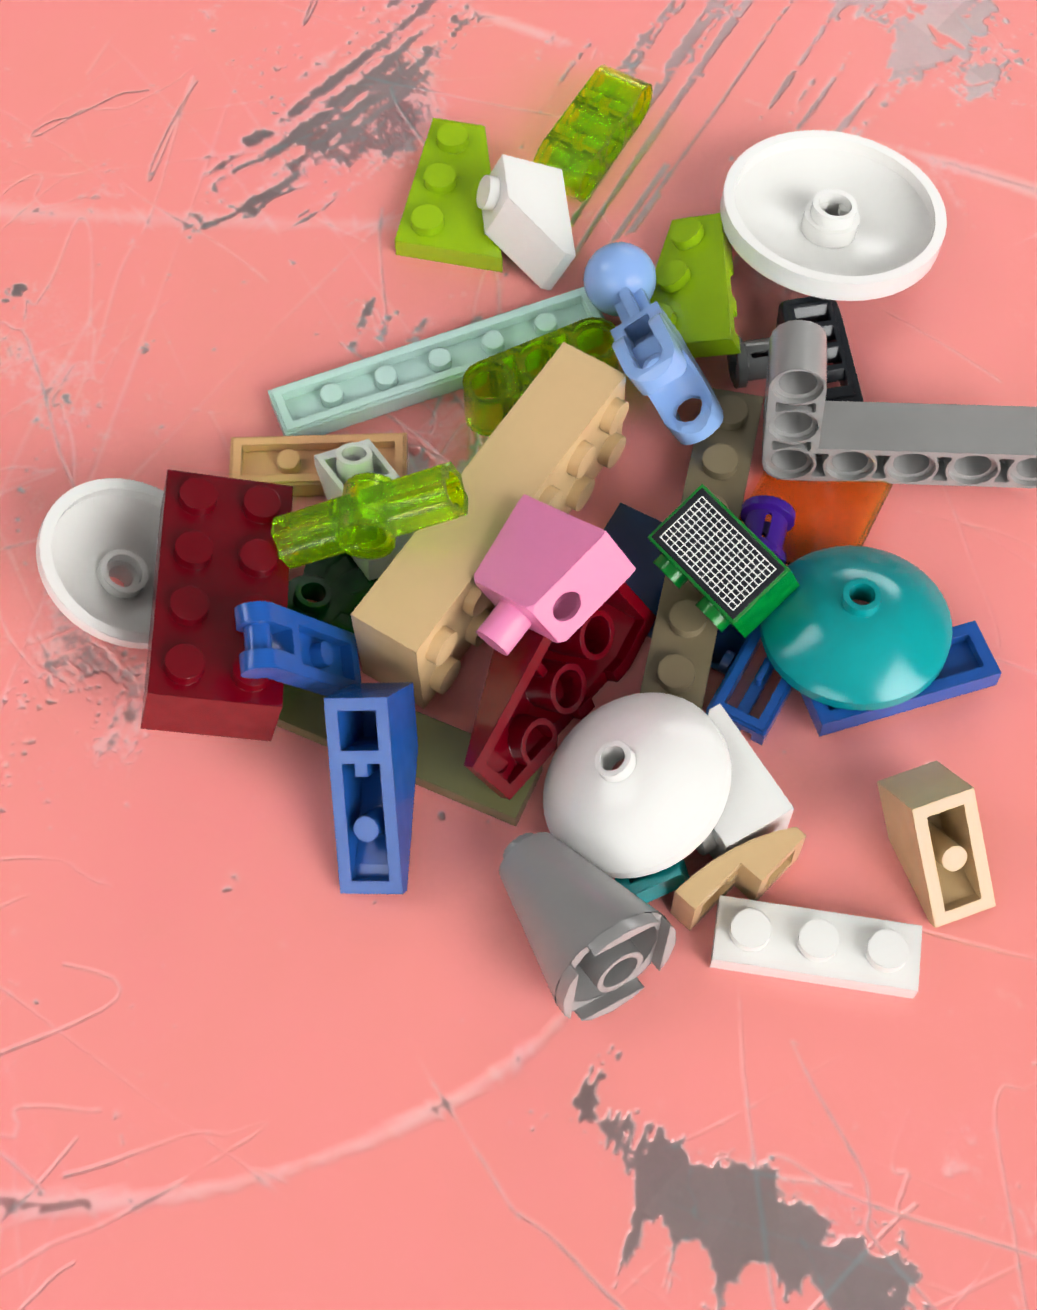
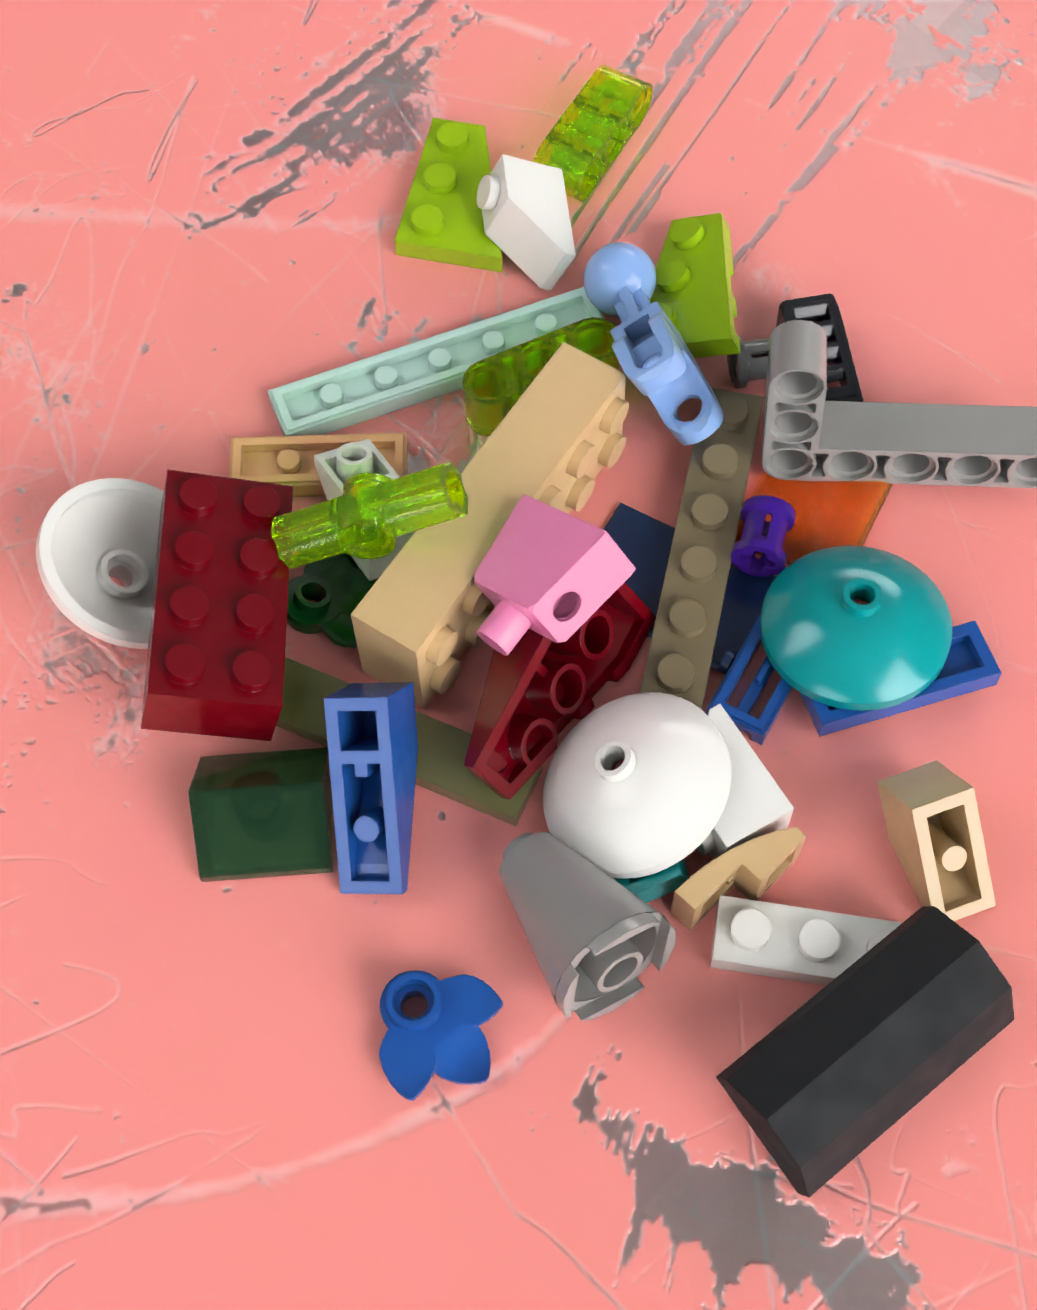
(262, 814): none -> clear green slope
(295, 648): blue plate -> none
(443, 1038): none -> blue plate
(723, 561): brick -> none
(832, 215): white dish -> none
(869, 1047): none -> black piece

